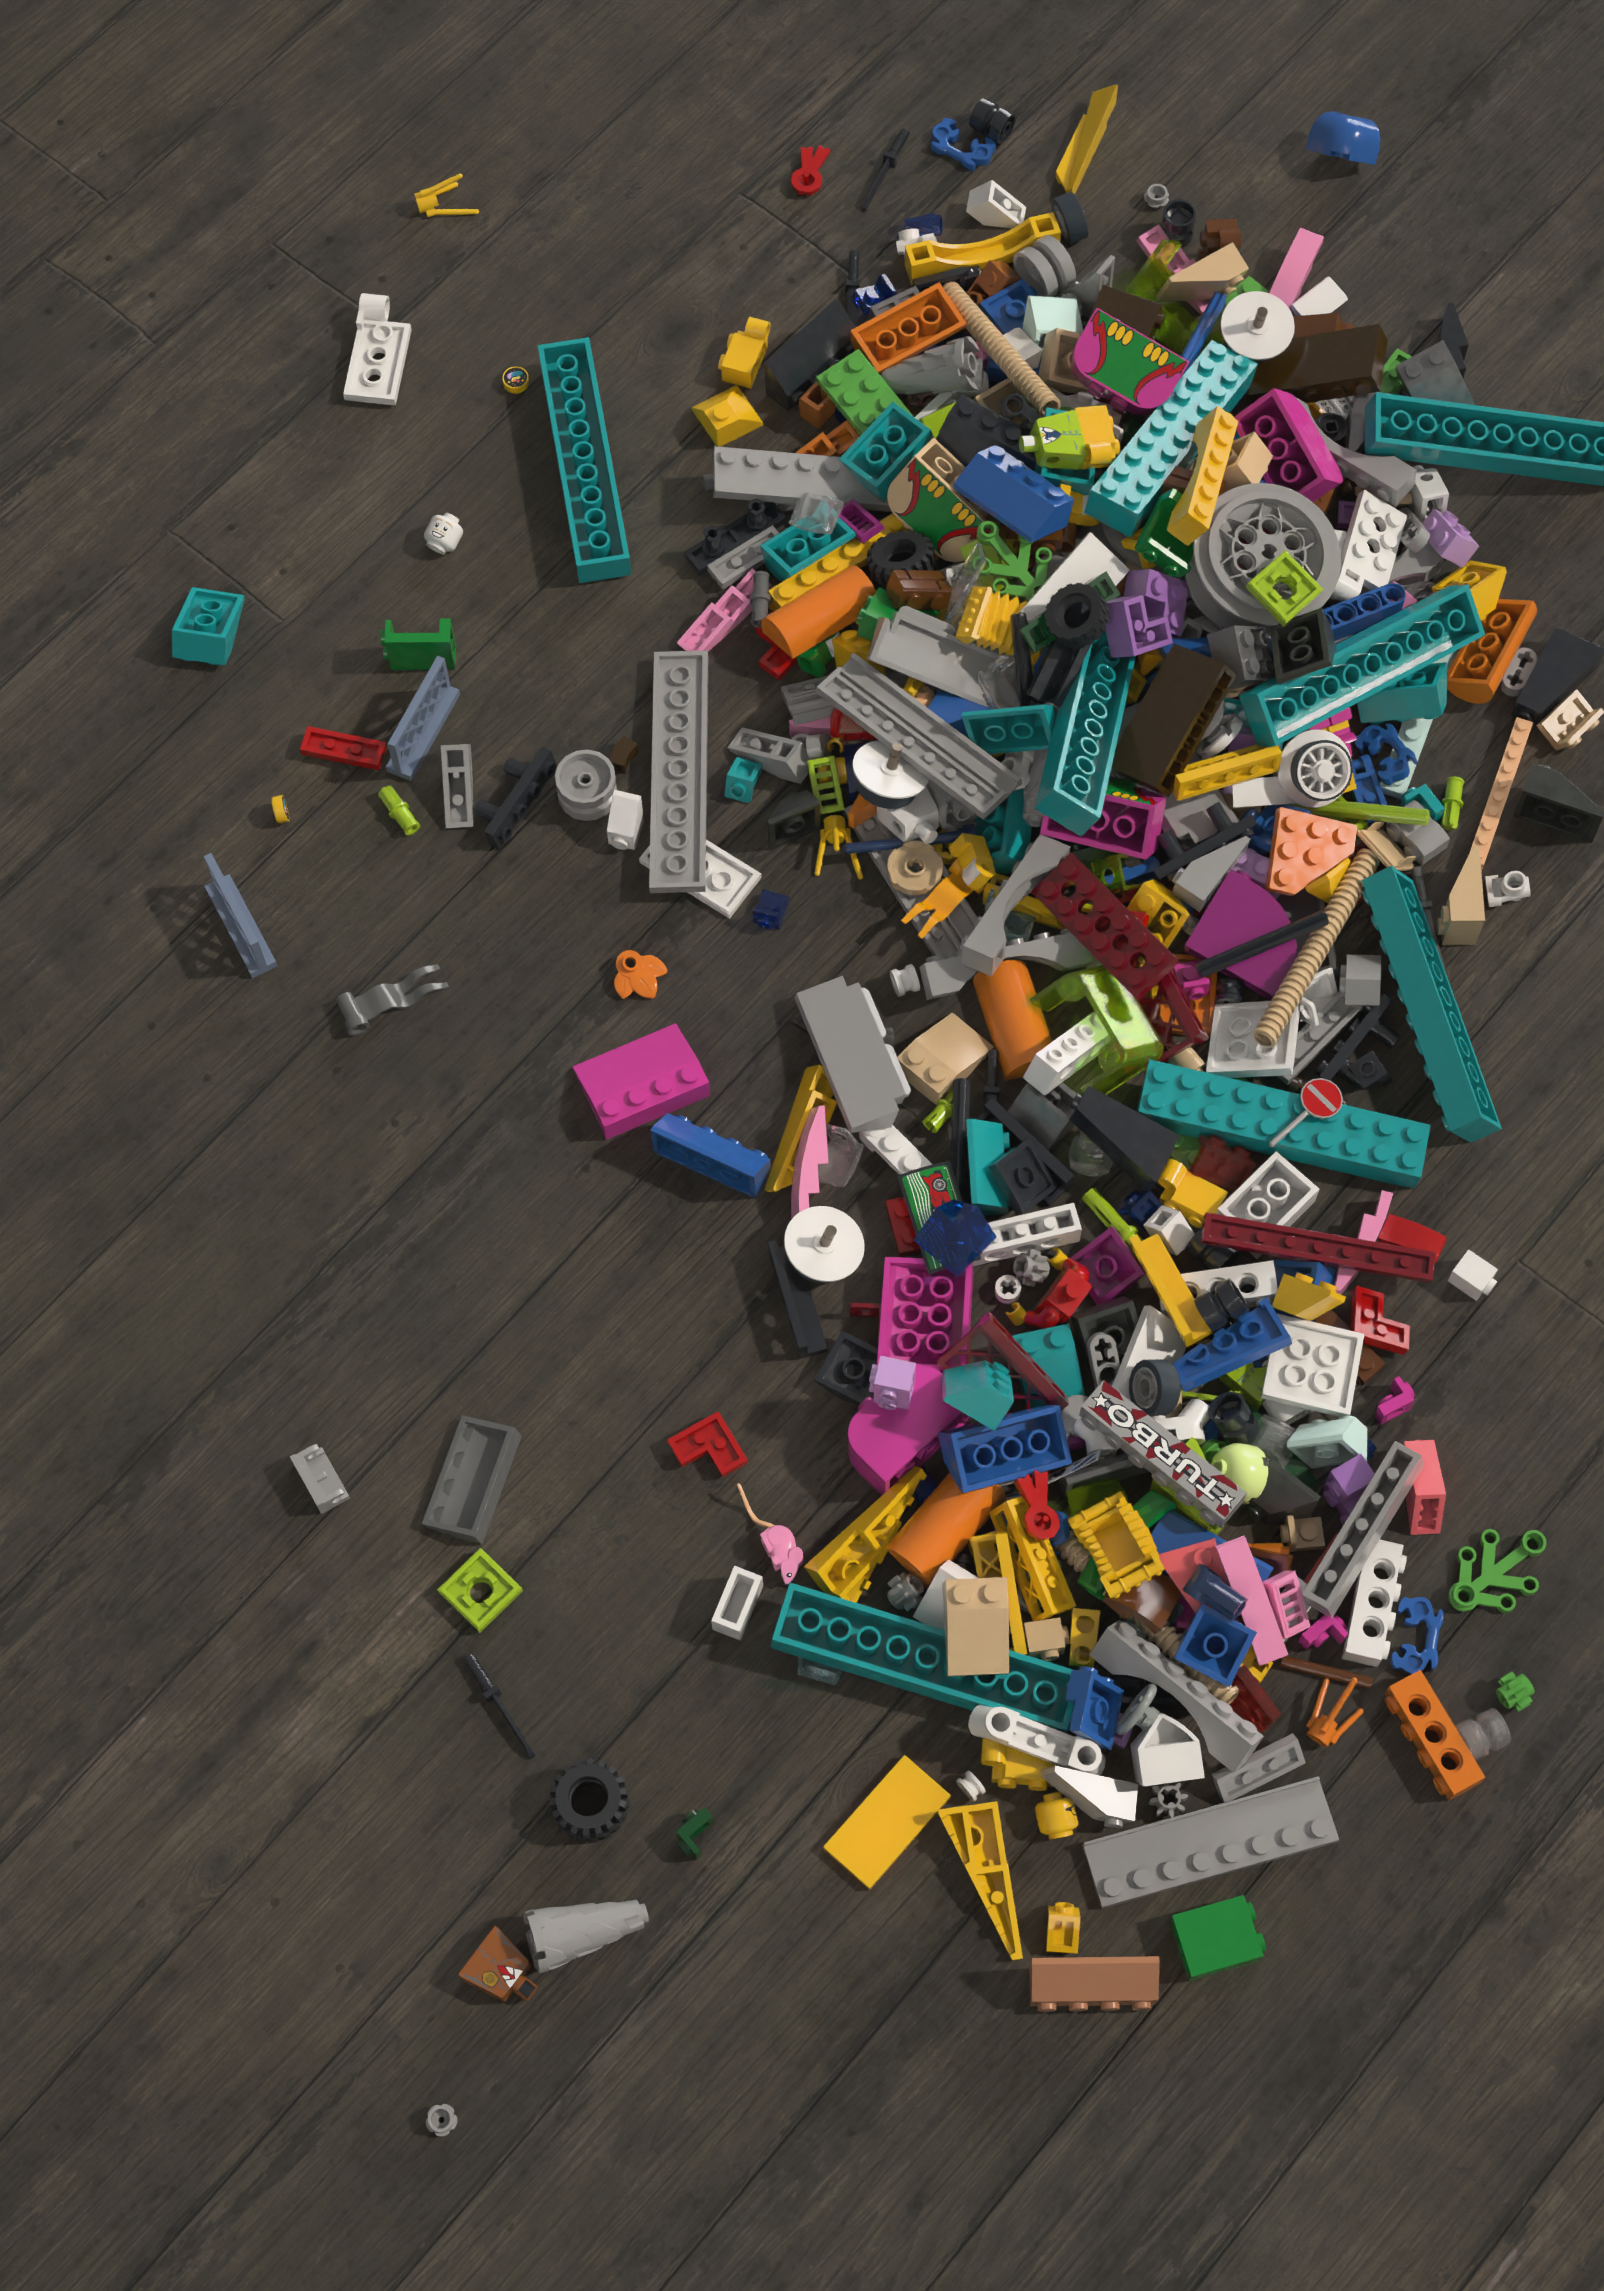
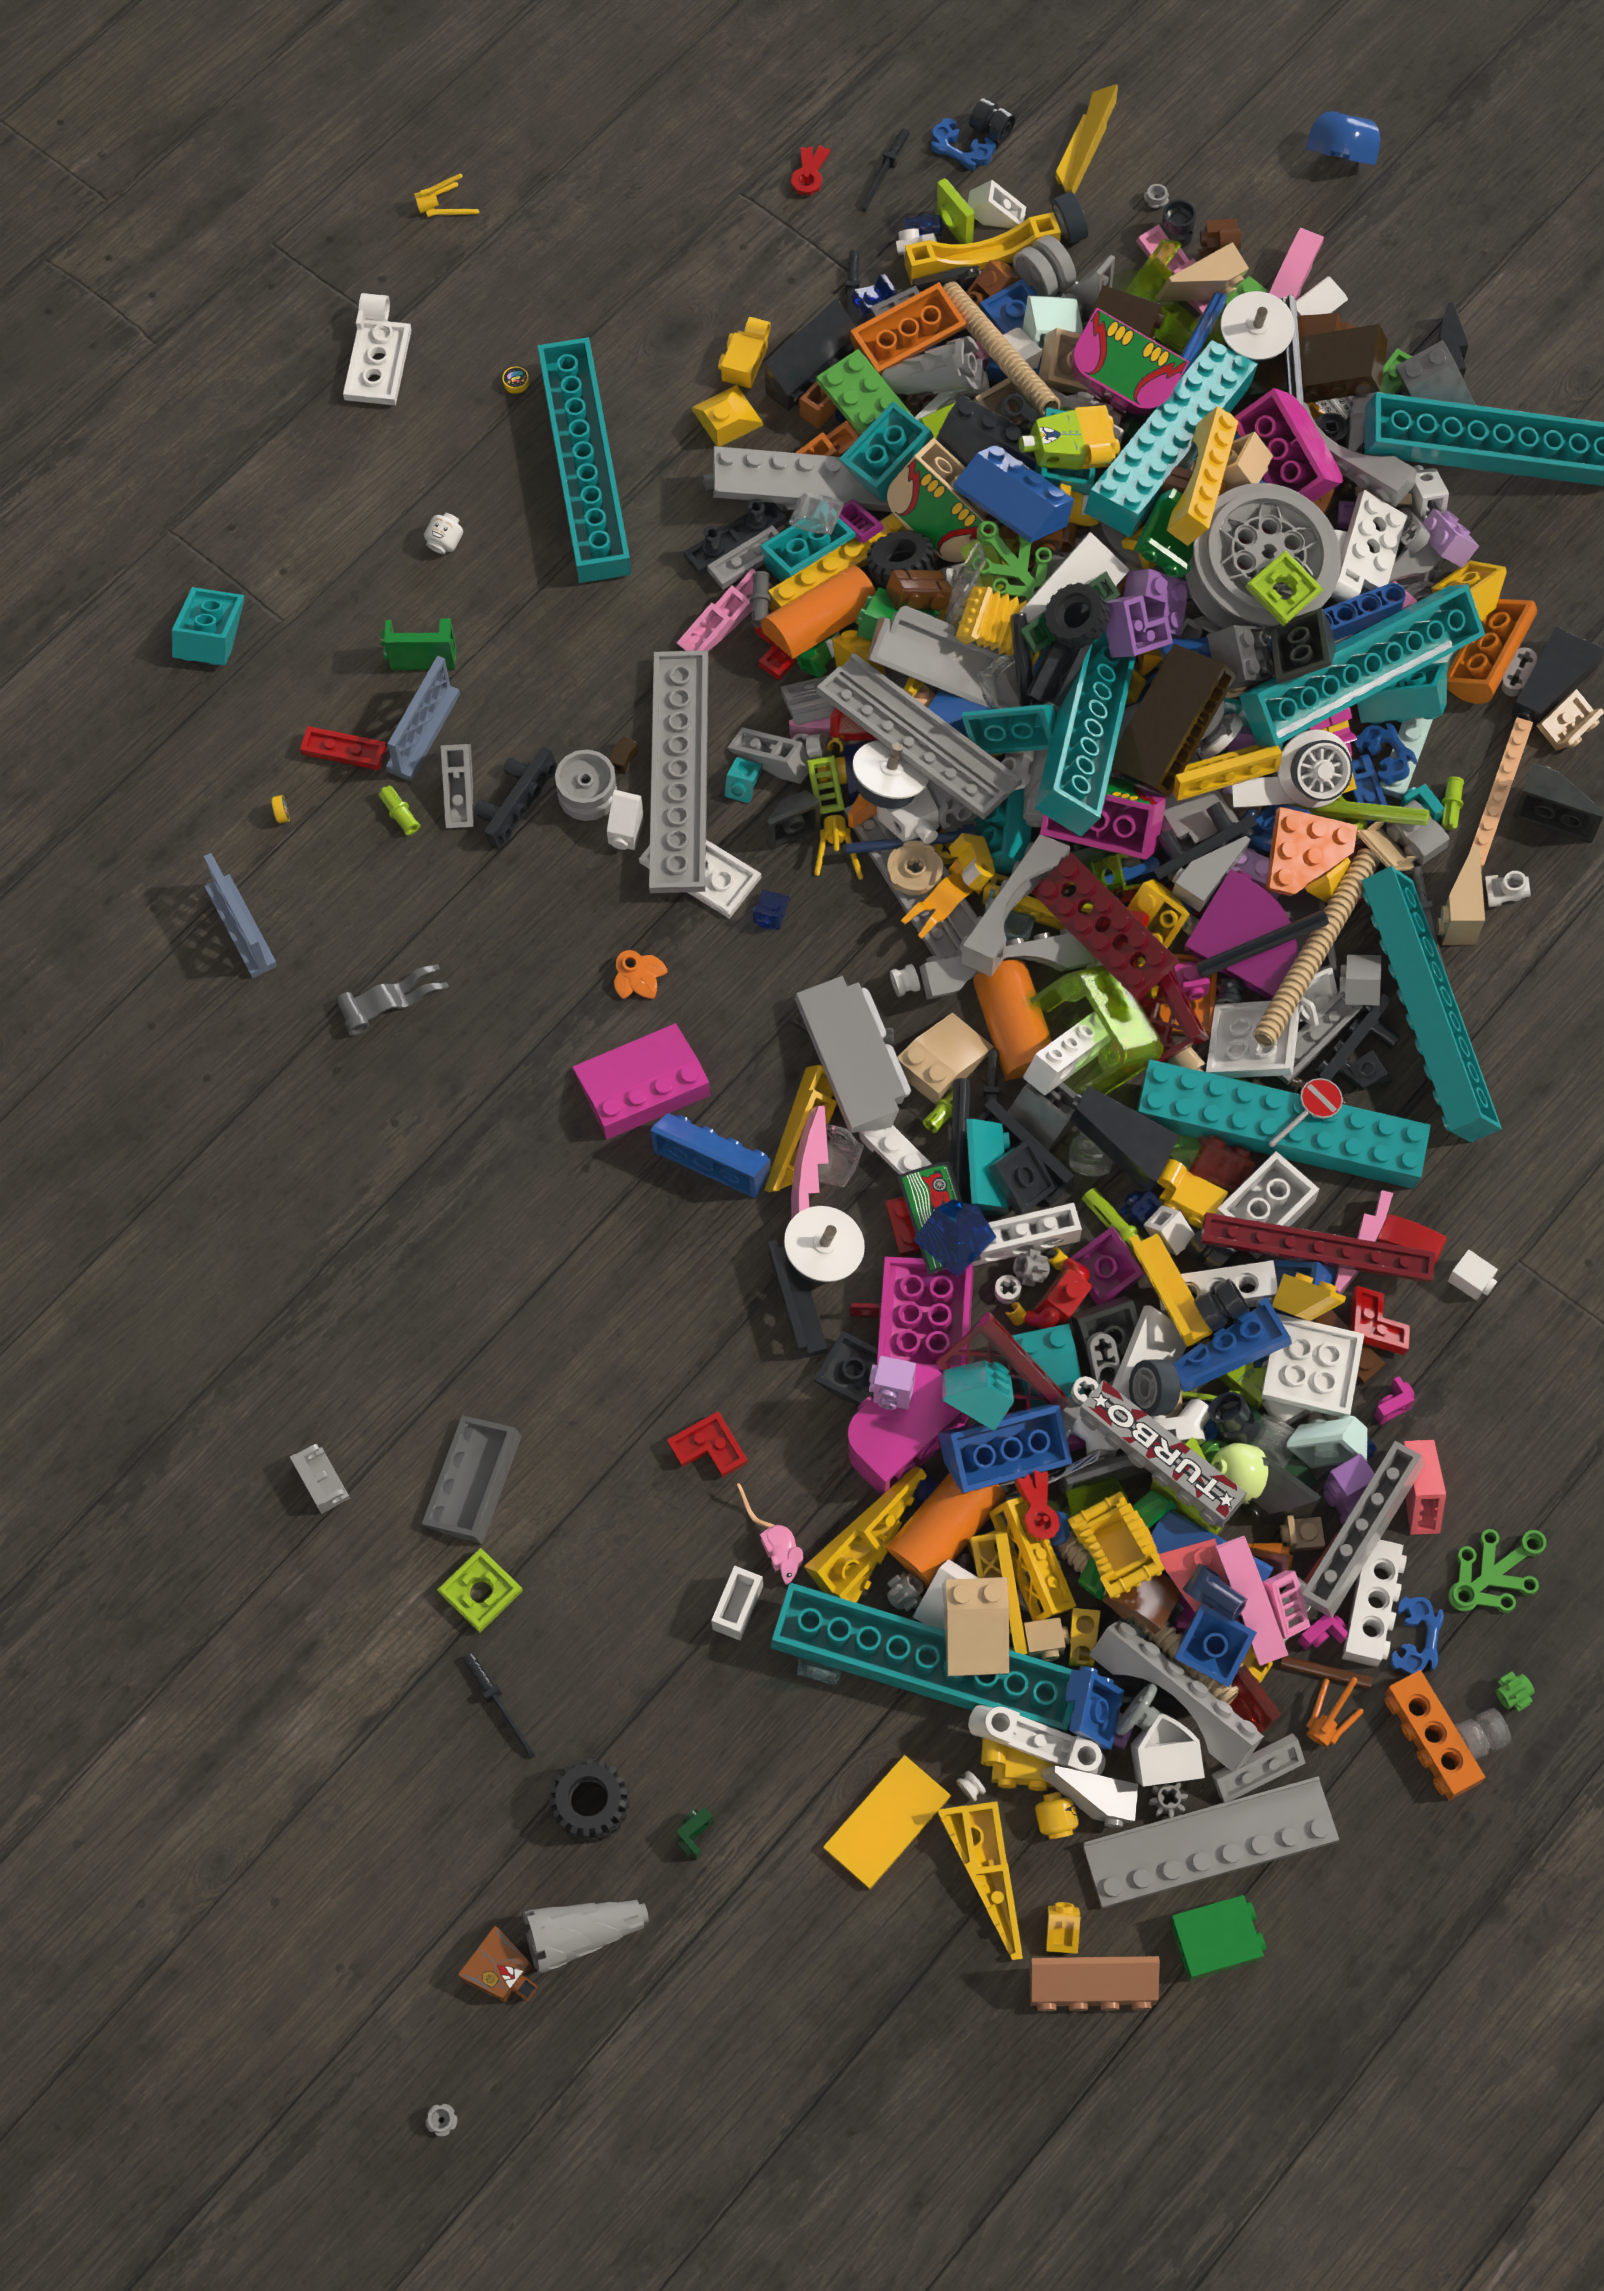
(955, 212): none -> lime piece
(1087, 1382): none -> white bush
(1292, 356): none -> axle

